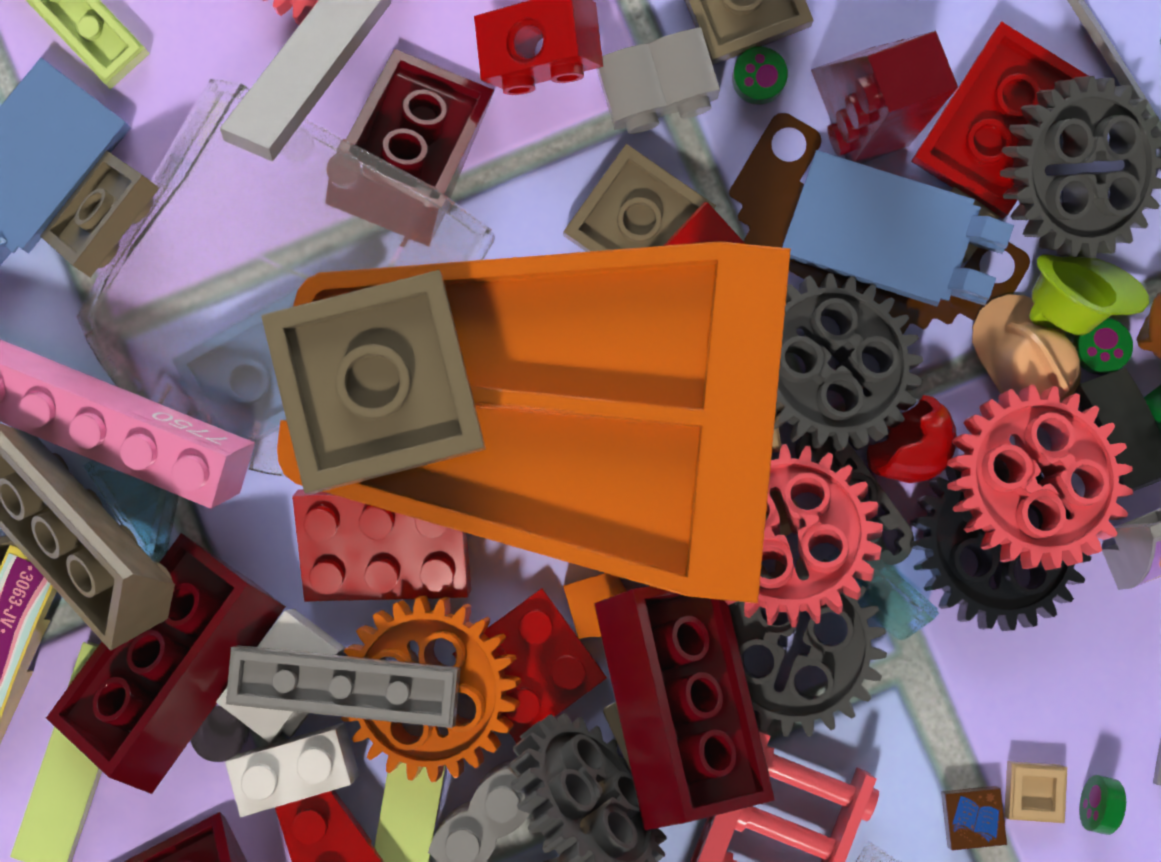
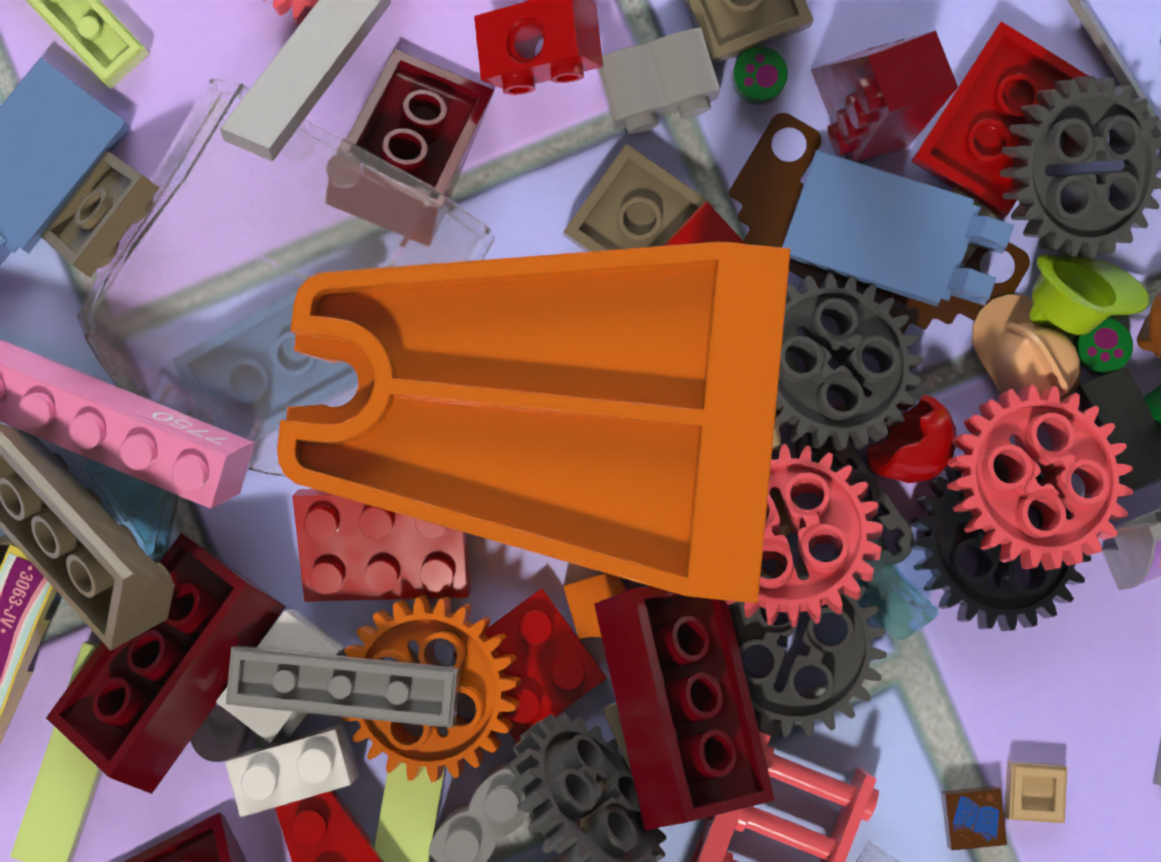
(373, 382): dark tan plate -> none
(1102, 805): green tile -> none

